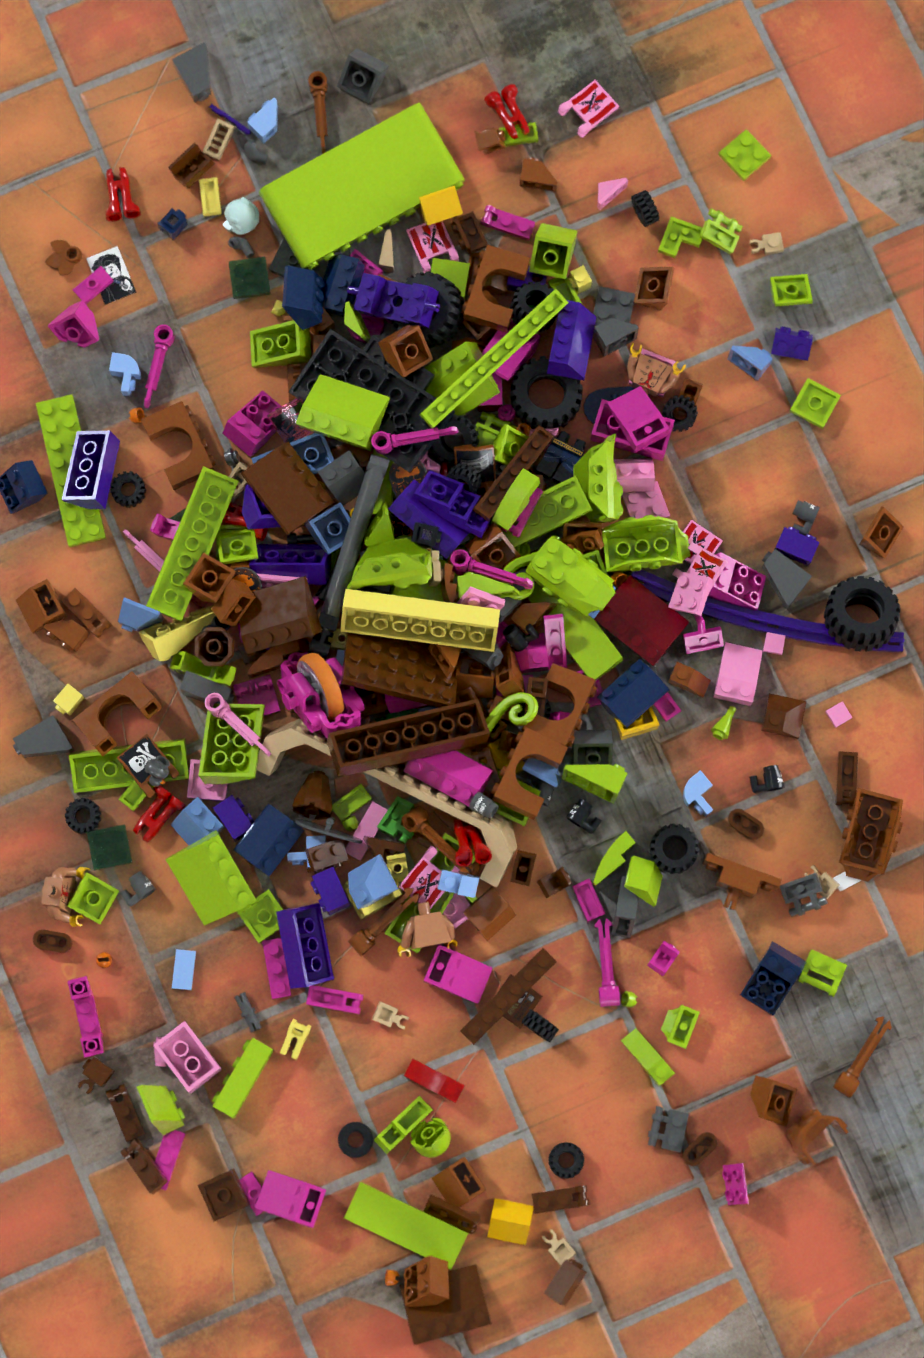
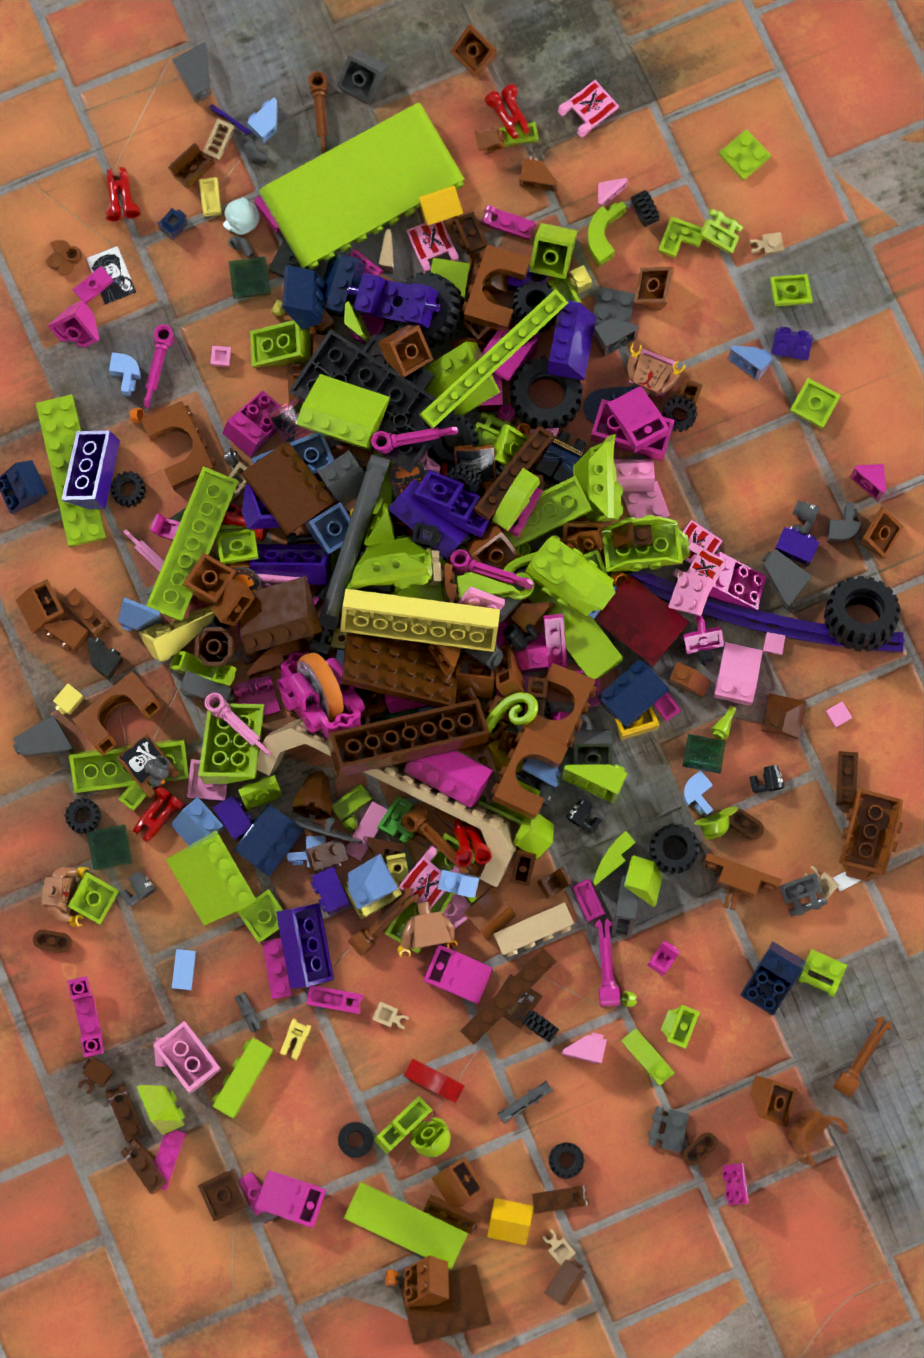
(103, 659): none -> pearl dark grey slope
(104, 964): orange hinge -> none
(220, 356): none -> bright pink plate
(259, 203): none -> dark pink tile
(260, 792): none -> lime plate
(474, 50): none -> dark orange slope
(483, 805): dark grey piece -> none
(525, 1101): none -> dark grey pin
(534, 929): none -> tan brick
(535, 835): none -> lime slope
(588, 1048): none -> bright pink slope
(597, 243): none -> lime arch
(630, 536): none -> reddish brown slope
(703, 753): none -> clear green plate
(705, 656): none -> black piece
(716, 824): none -> lime piece
(843, 530): none -> dark grey brick
(871, 479): none -> dark pink slope

